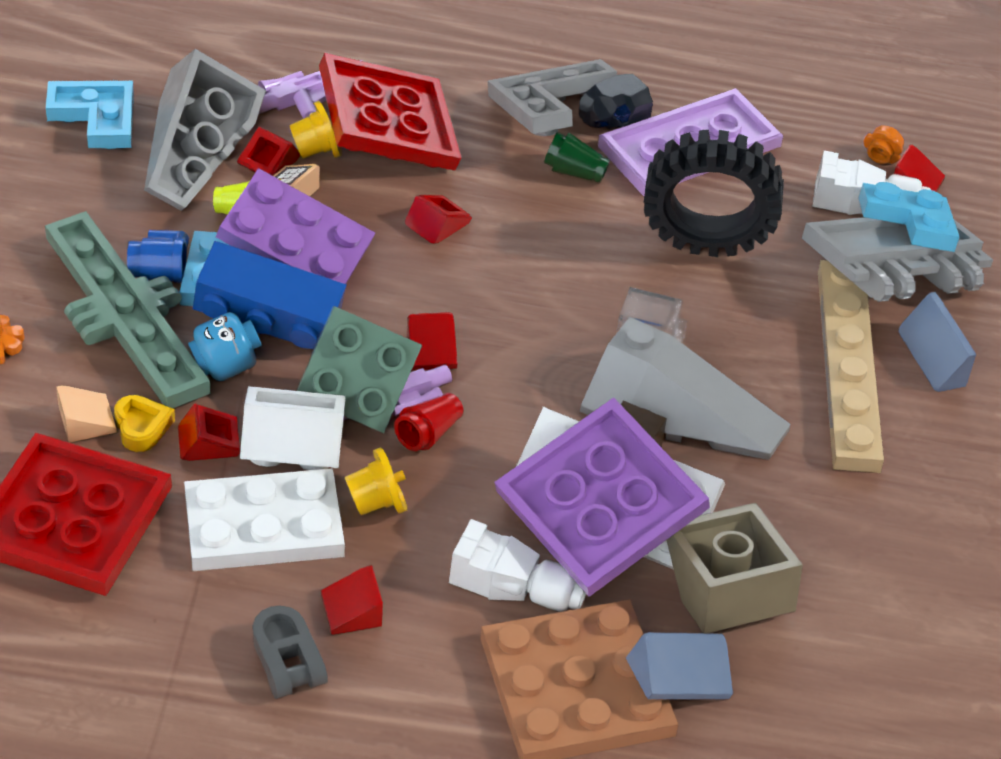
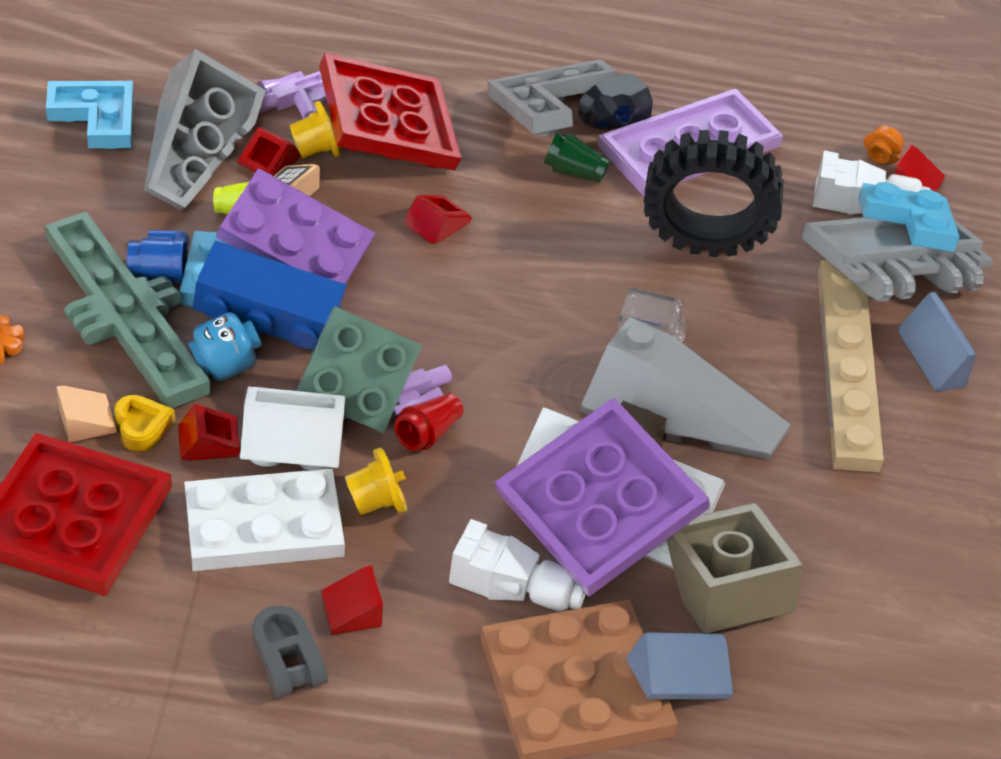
(437, 339): red slope -> none

